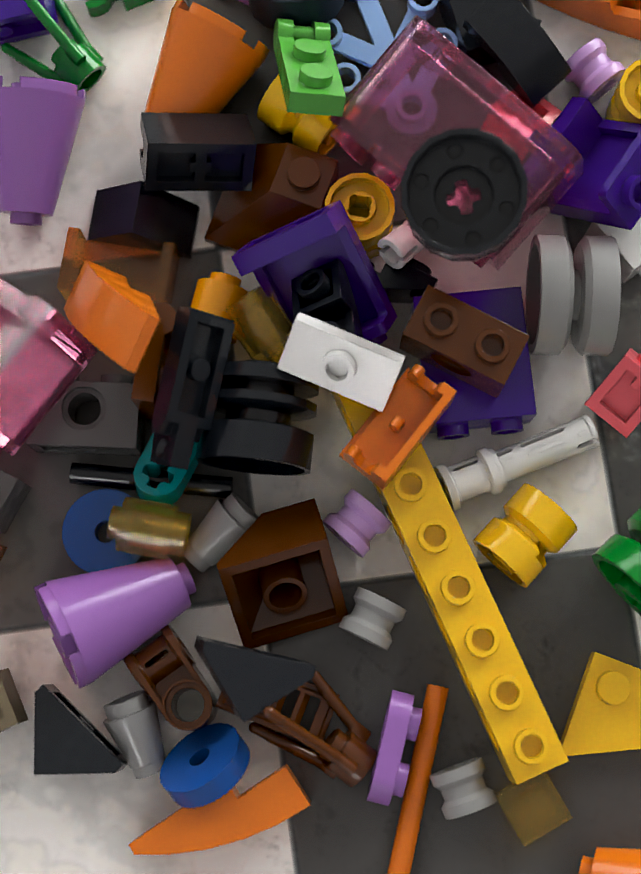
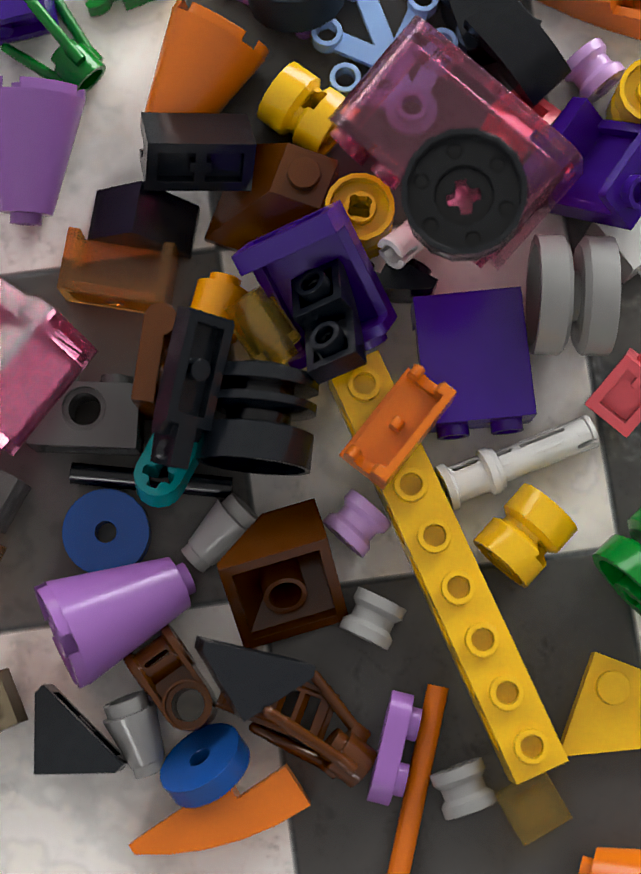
(112, 314): orange slope -> none
(149, 528): clear yellow brick -> none
(308, 68): bright green plate -> none
(340, 361): white plate -> none
(463, 341): reddish brown brick -> none

